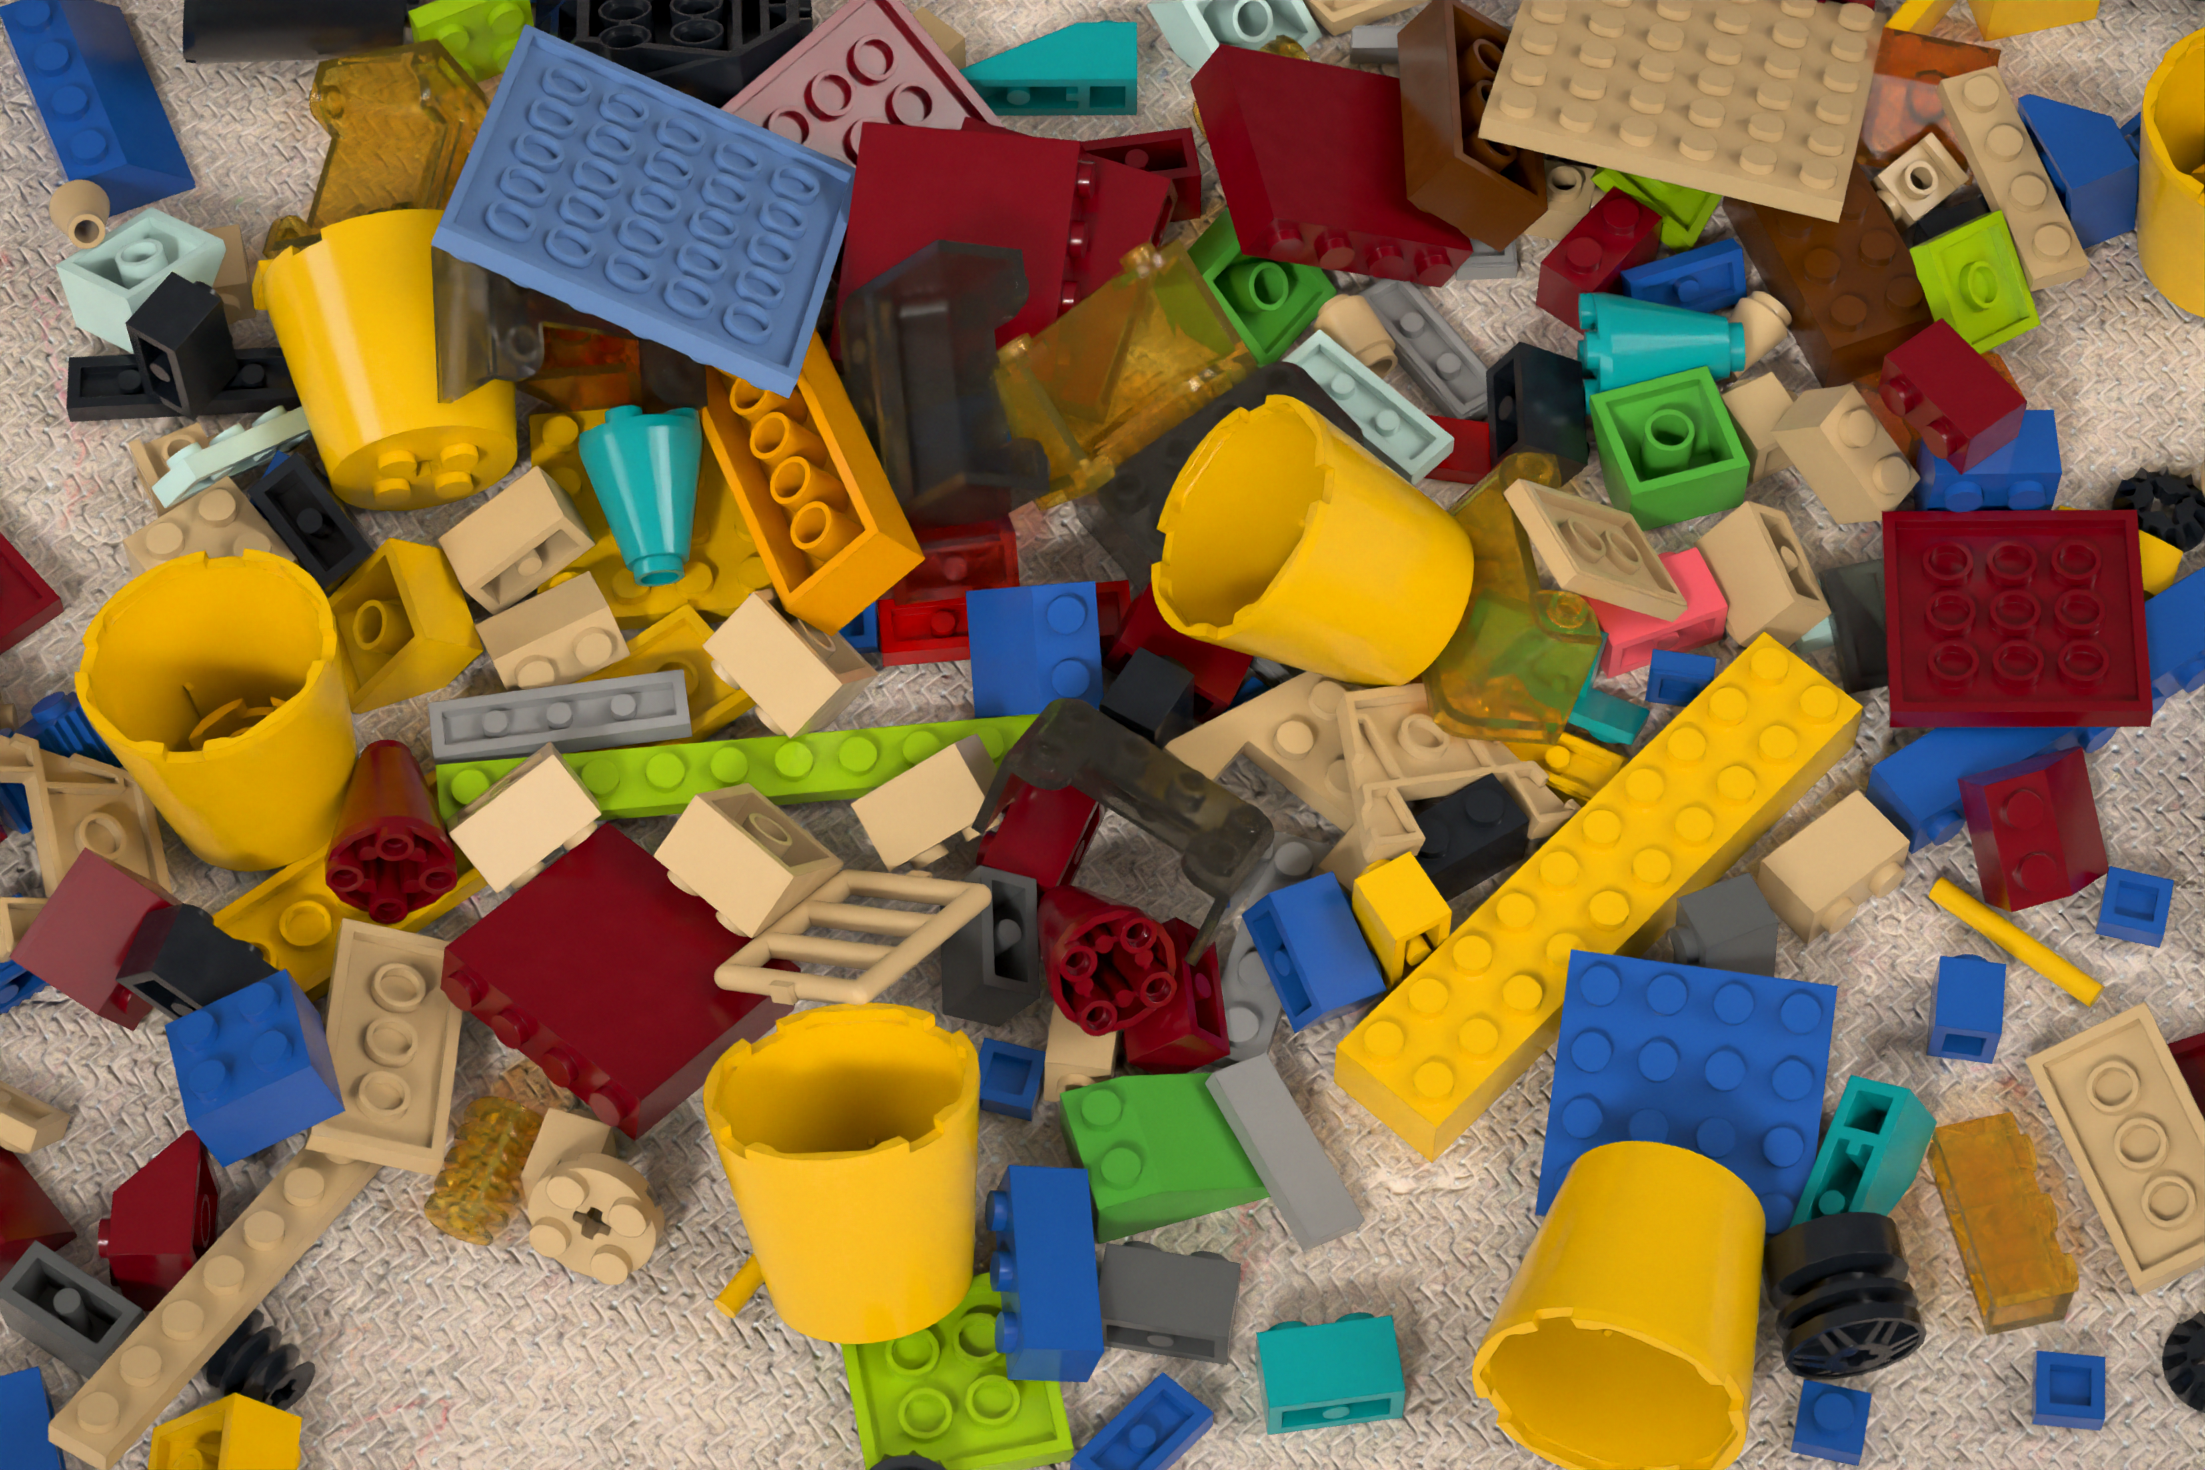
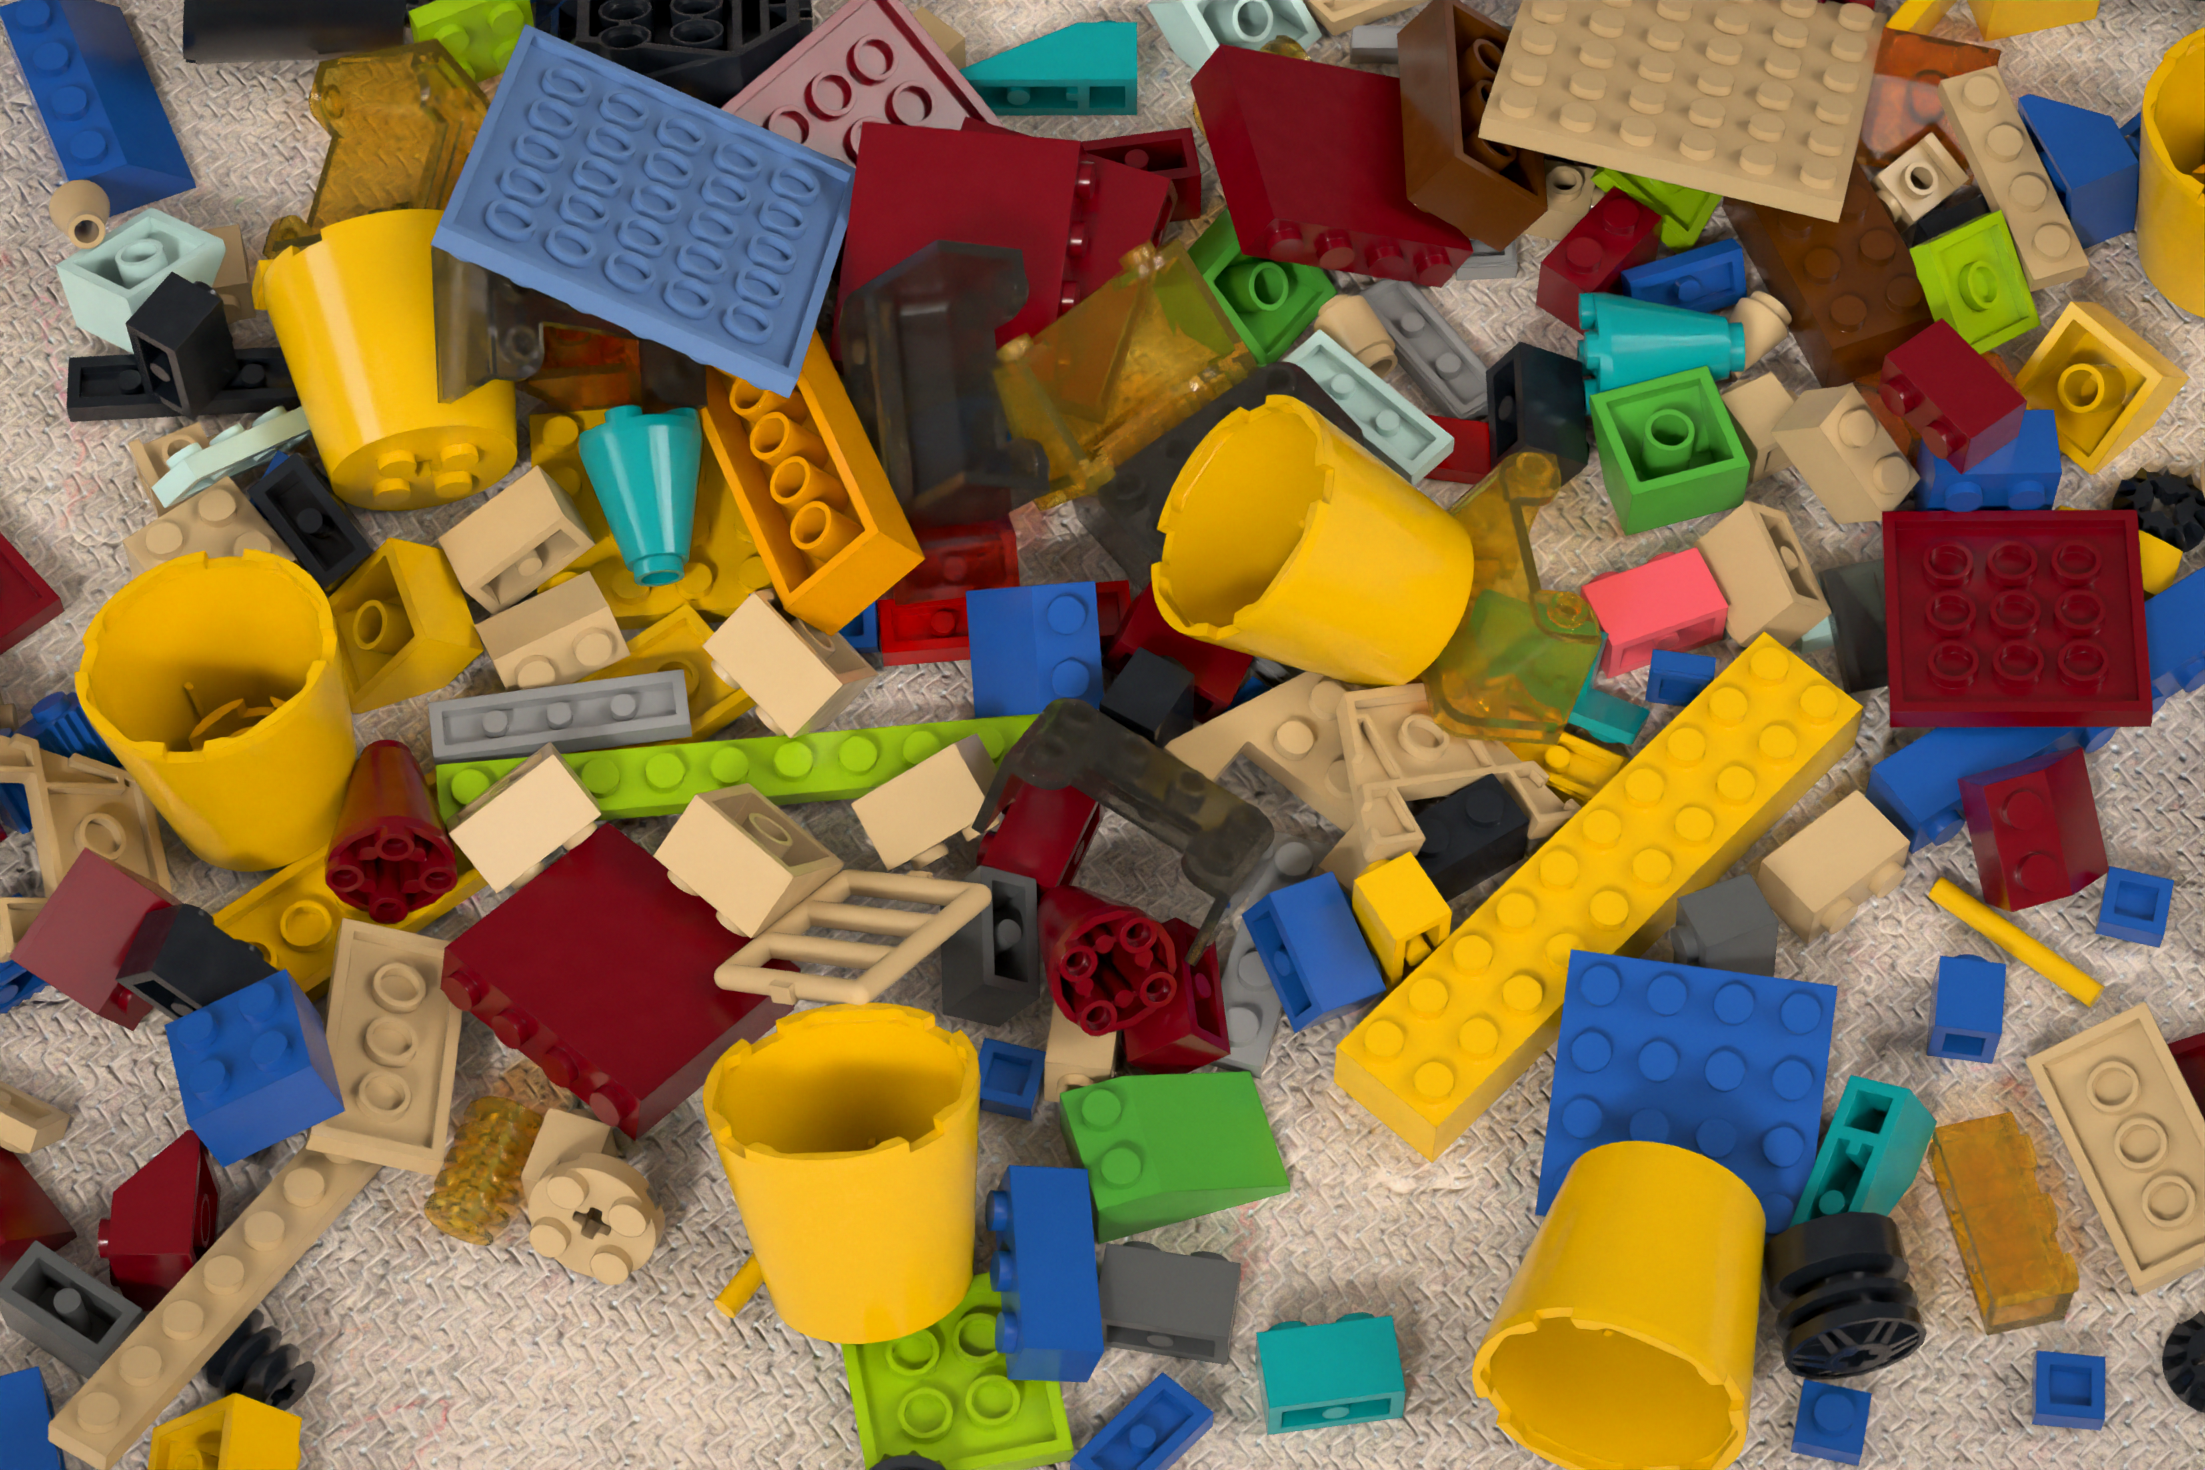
(1284, 1151): light grey tile -> none
(1596, 550): tan tile -> none
(2099, 383): none -> yellow slope

